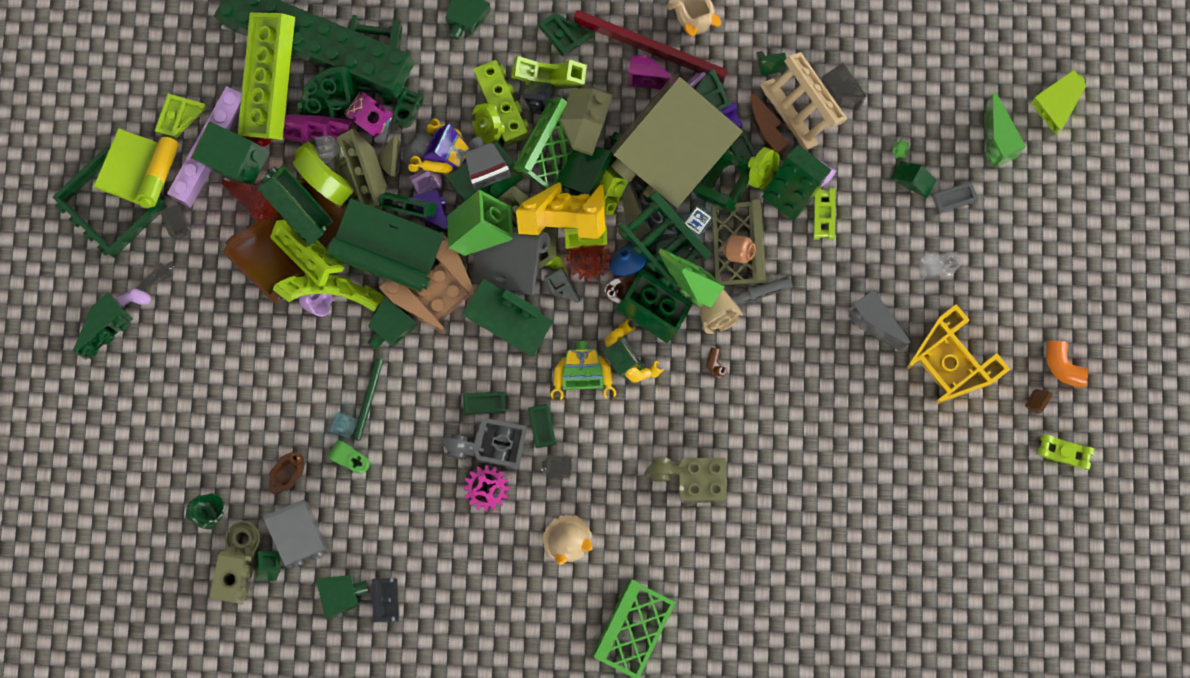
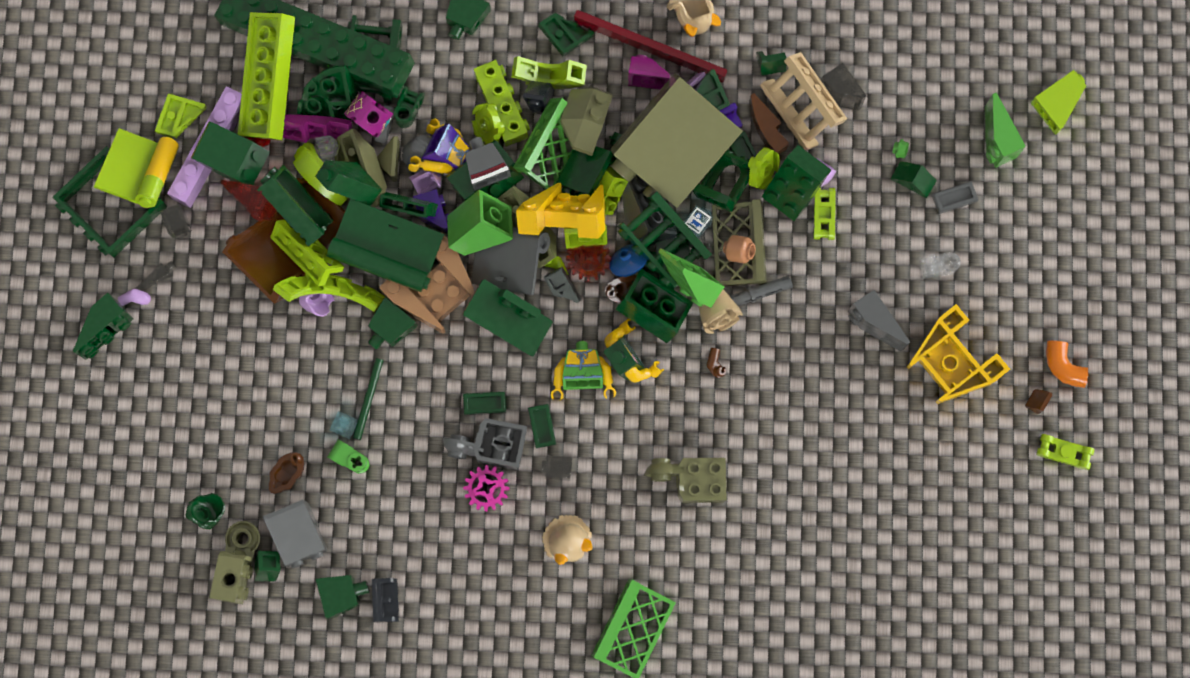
(349, 181): none -> dark green slope

